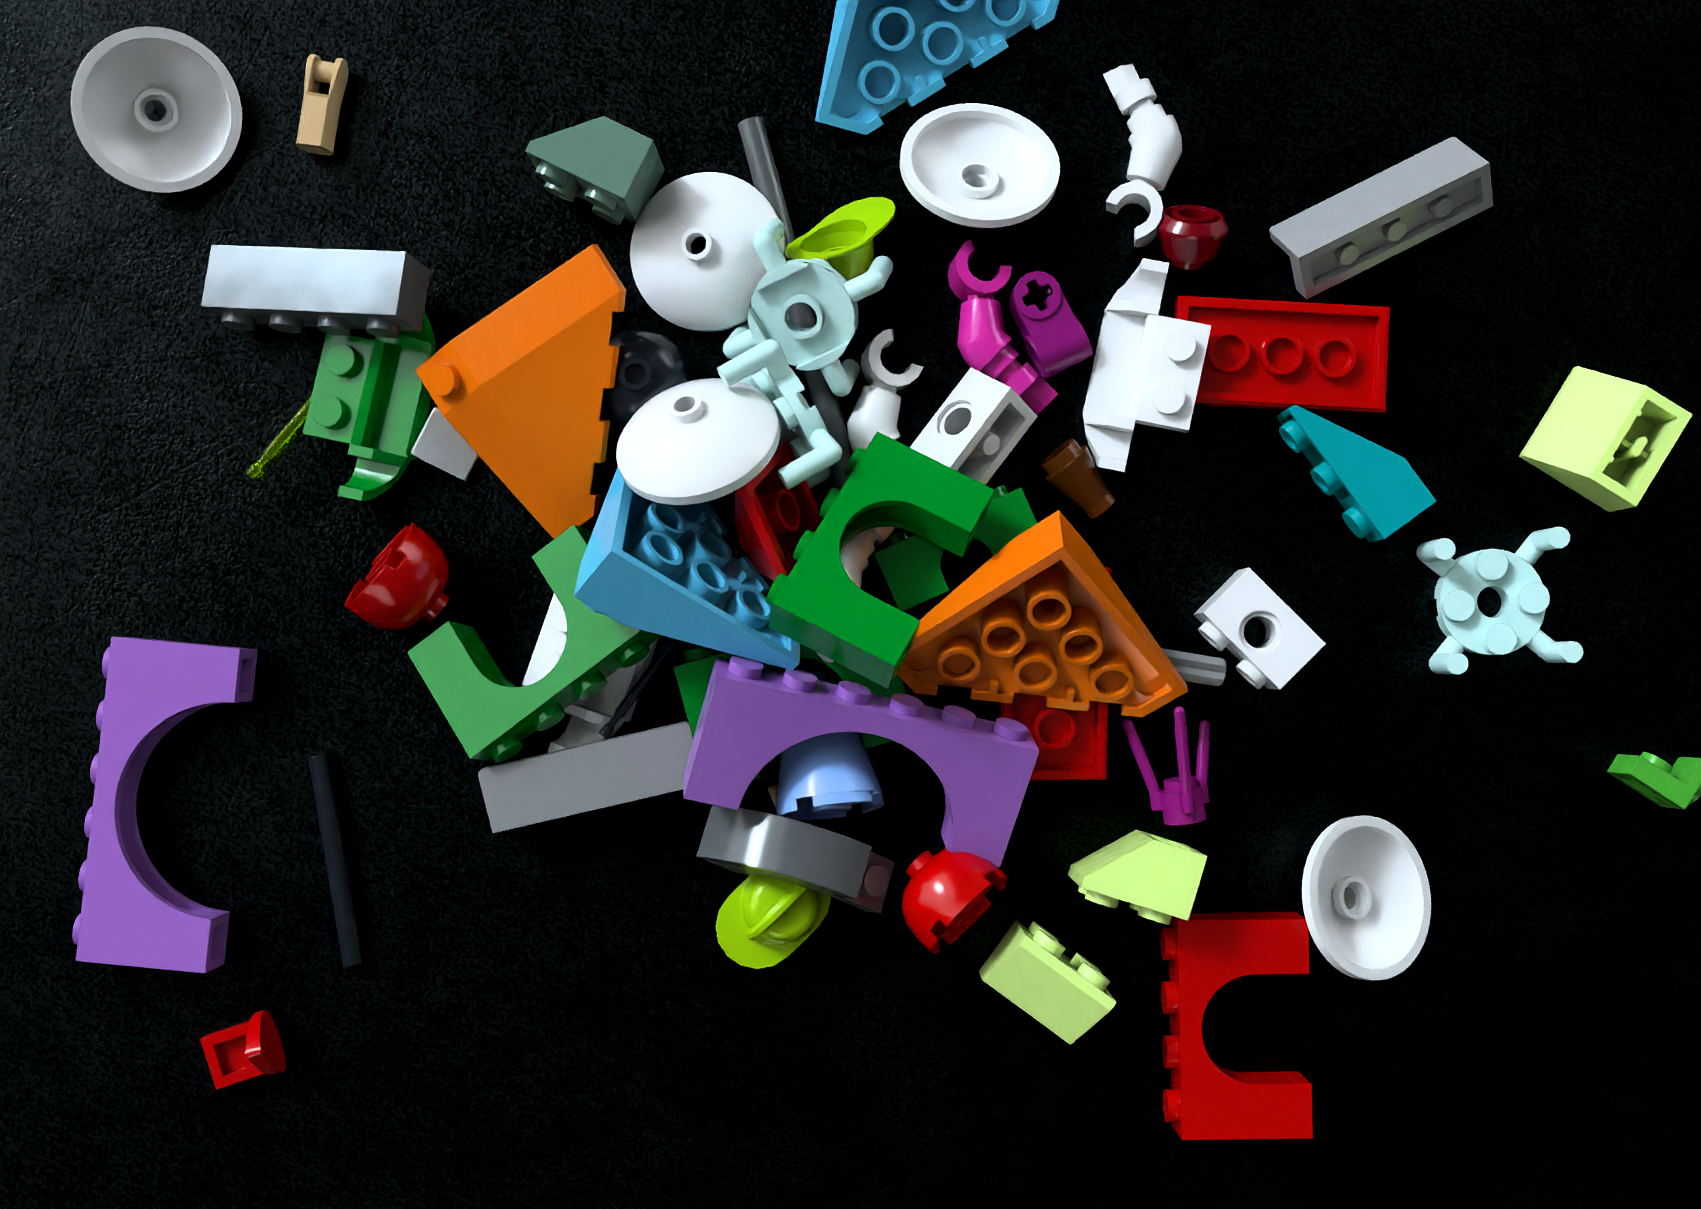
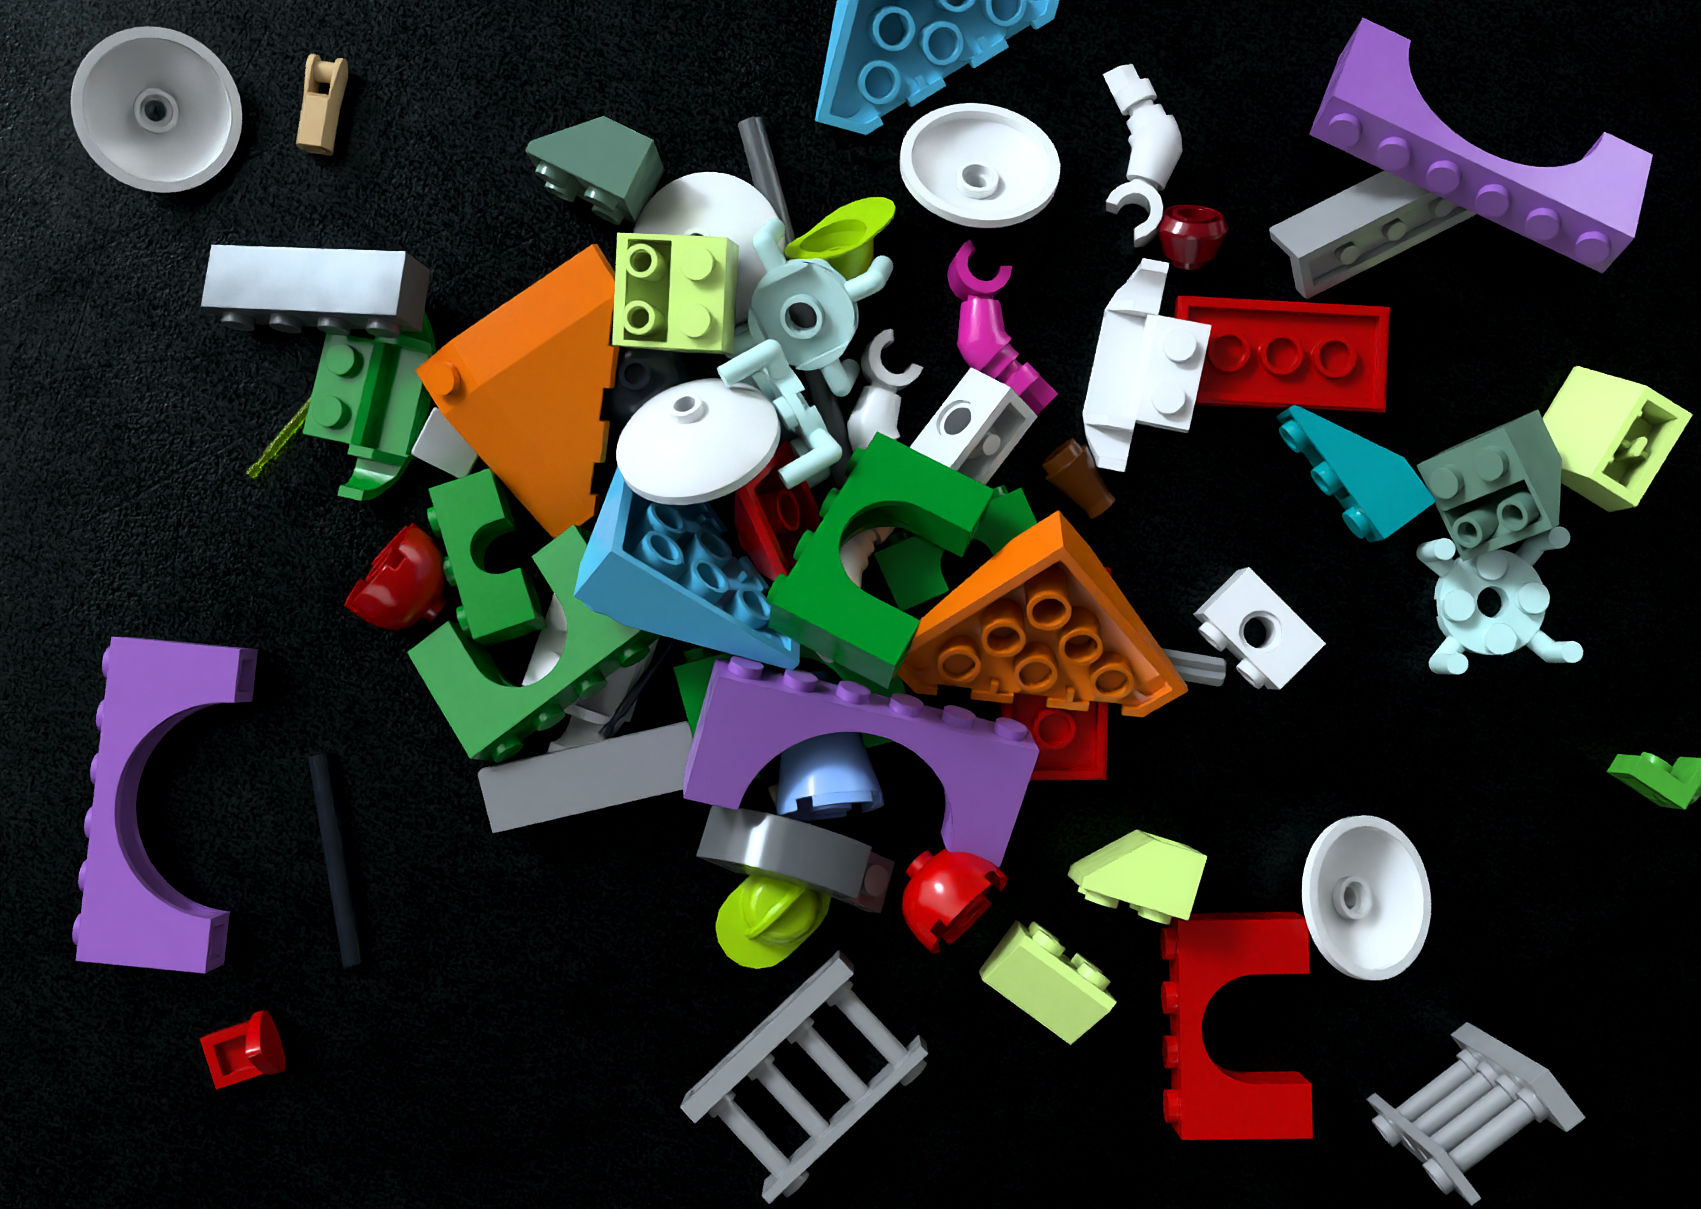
(469, 517): none -> green arch
(675, 293): none -> yellowish green slope
(754, 1059): none -> light grey fence
(1052, 334): magenta piece -> none
(1184, 795): magenta plant -> none
(1380, 117): none -> medium lavender arch
(1474, 1109): none -> light grey fence
(1497, 486): none -> sand green slope

